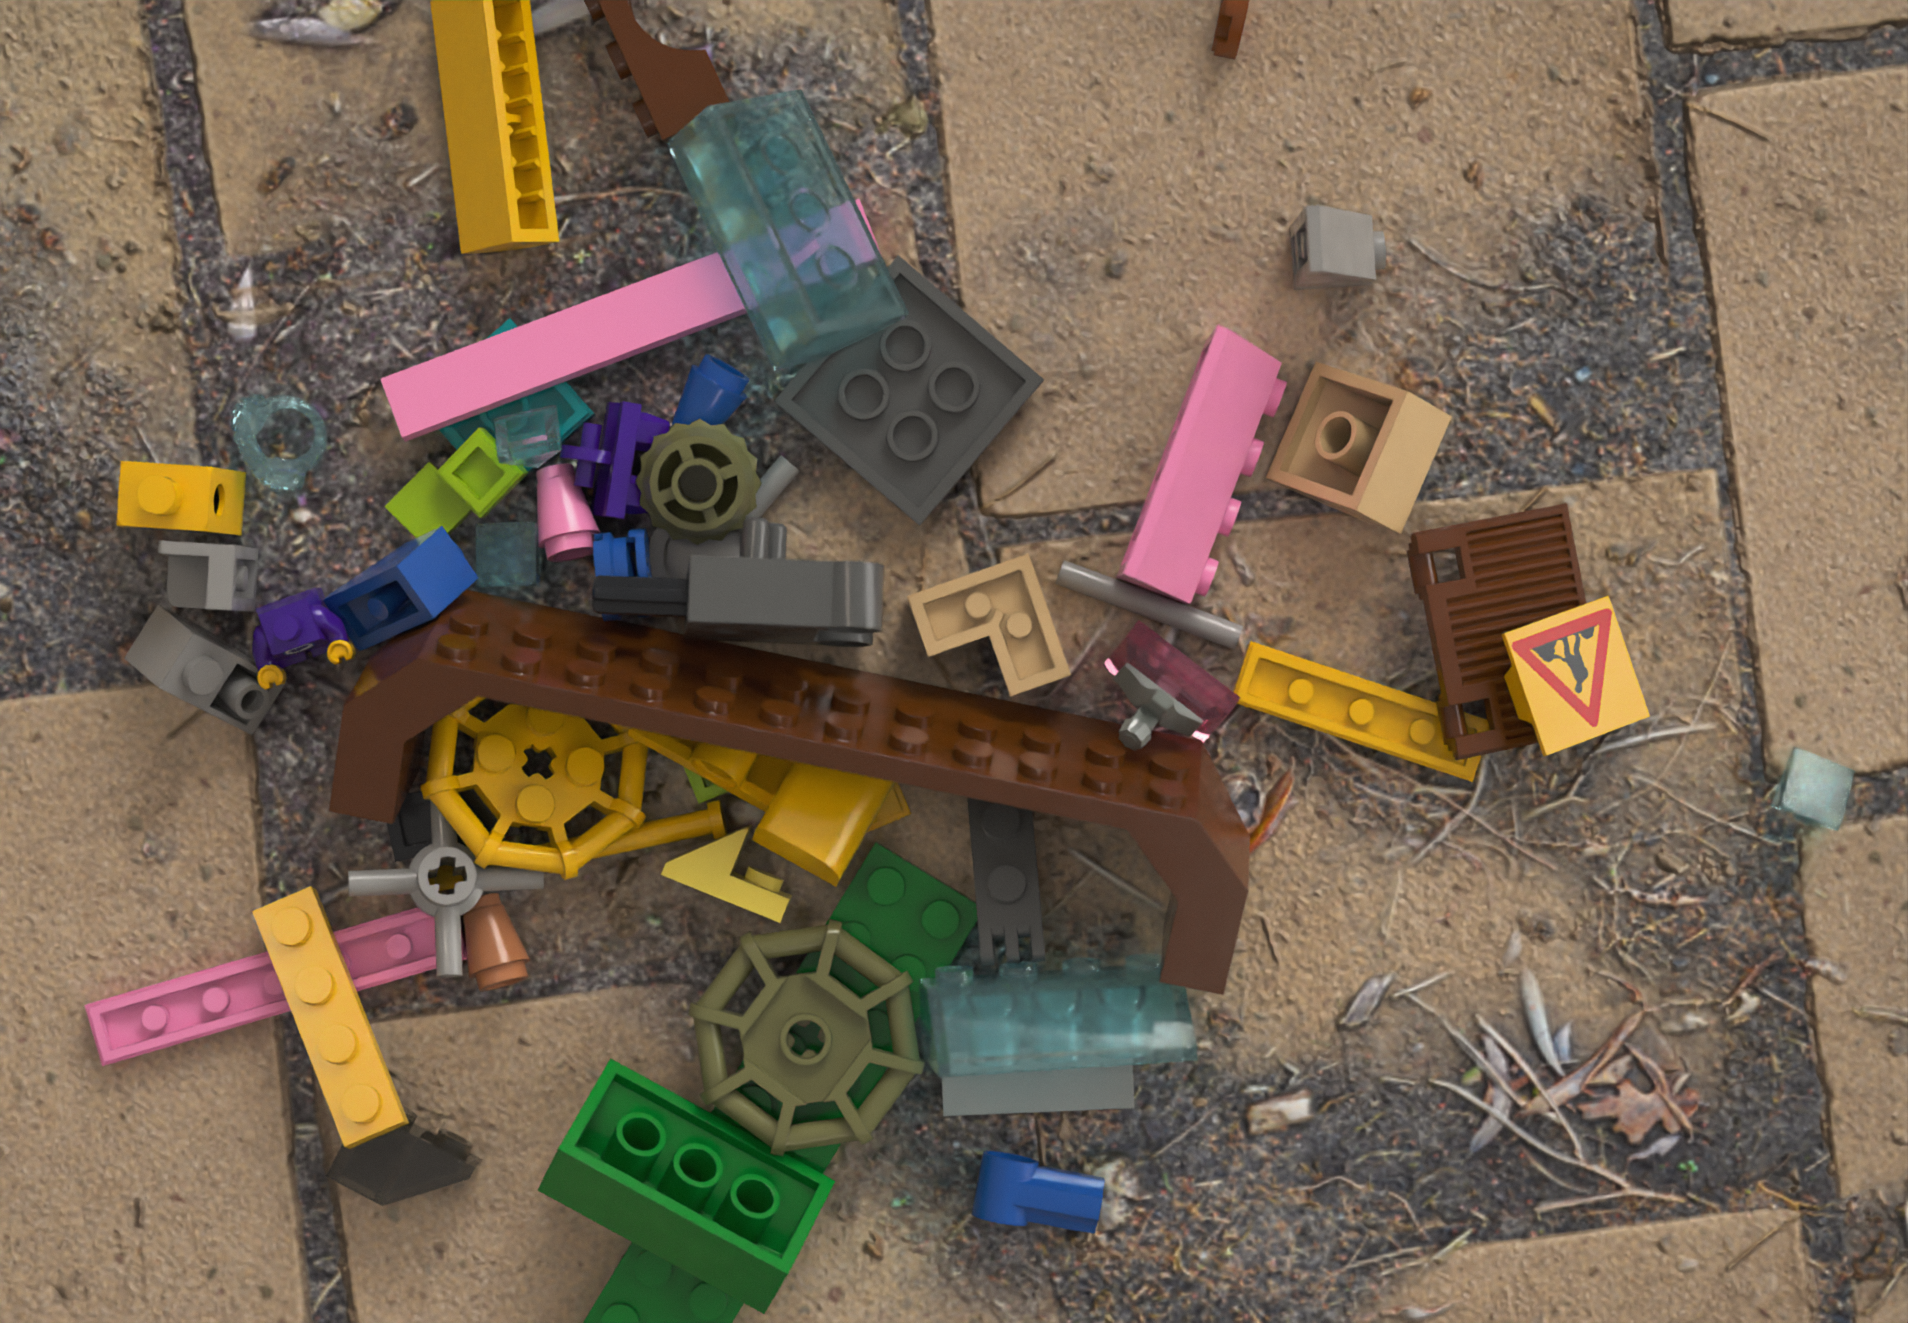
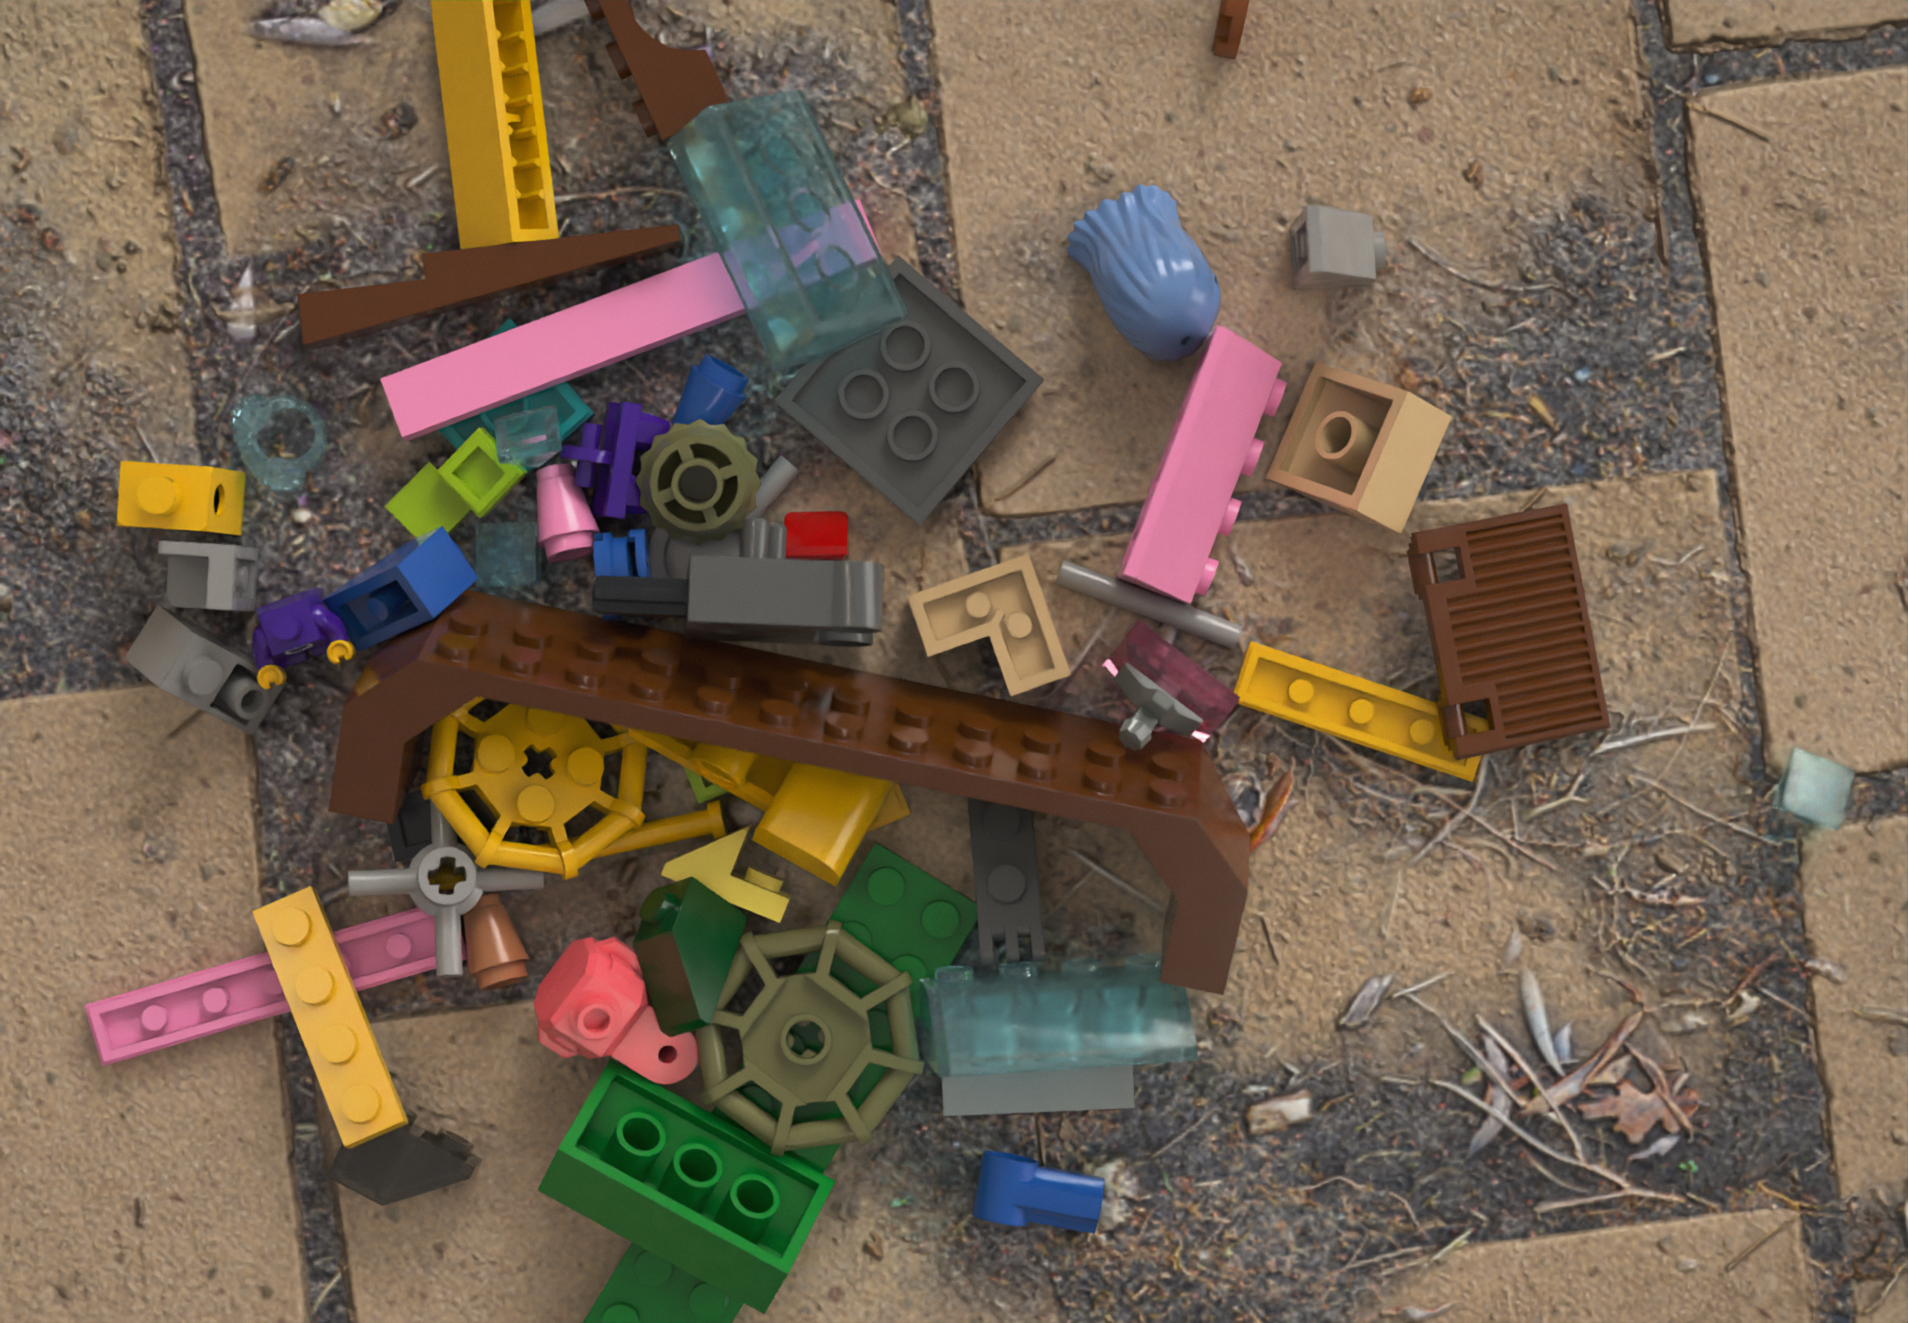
(472, 277): none -> reddish brown slope
(601, 1008): none -> coral piece
(686, 952): none -> dark green slope
(817, 535): none -> red slope
(1148, 273): none -> medium blue piece
(1573, 676): yellow piece -> none

